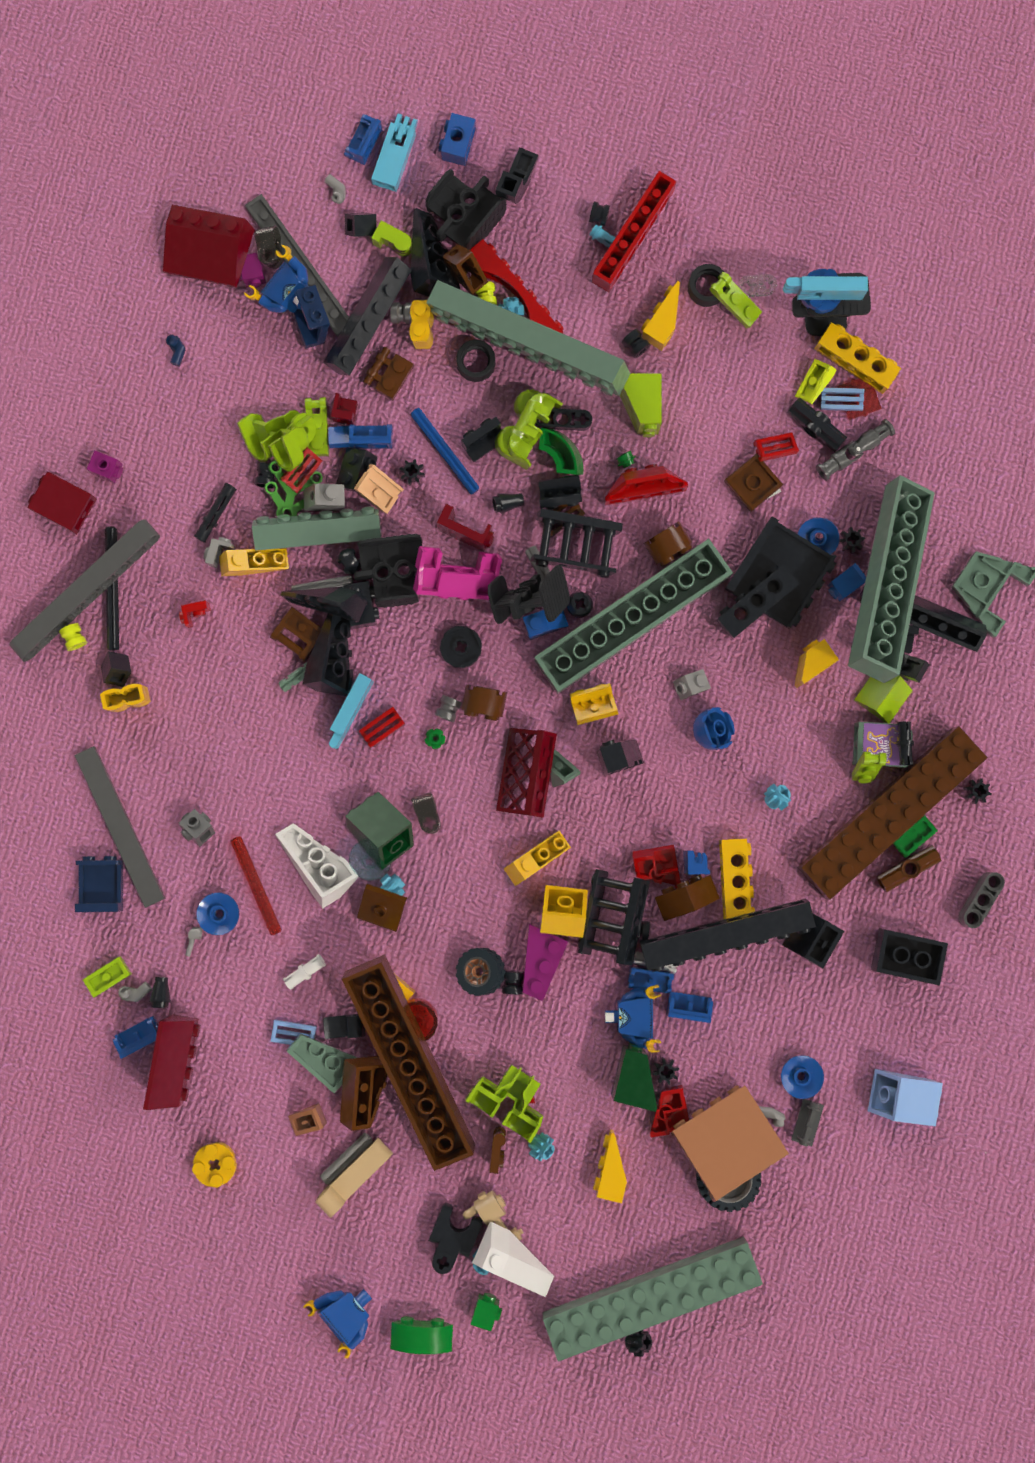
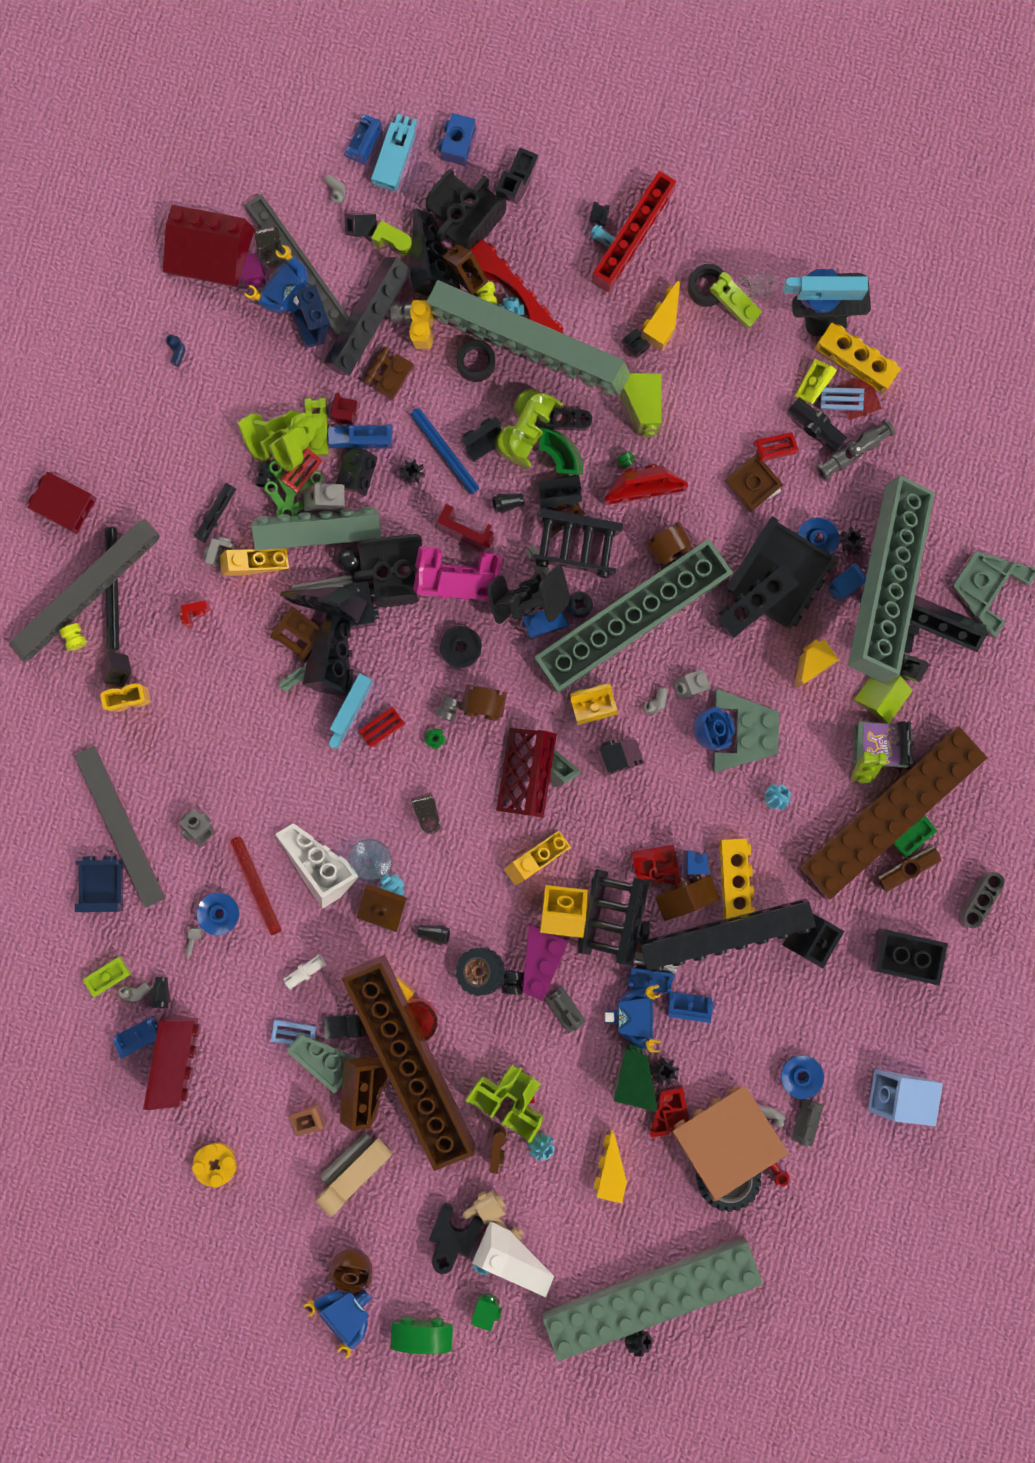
(105, 467): magenta brick -> none
(351, 1270): none -> reddish brown cylinder
(378, 489): light nougat plate -> none
(380, 829): dark green slope -> none
(434, 933): none -> black cone
(565, 1010): none -> dark grey hinge
(657, 704): none -> light grey arm
(755, 732): none -> sand green wing
(780, 1177): none -> red bar
(981, 787): black gear -> none

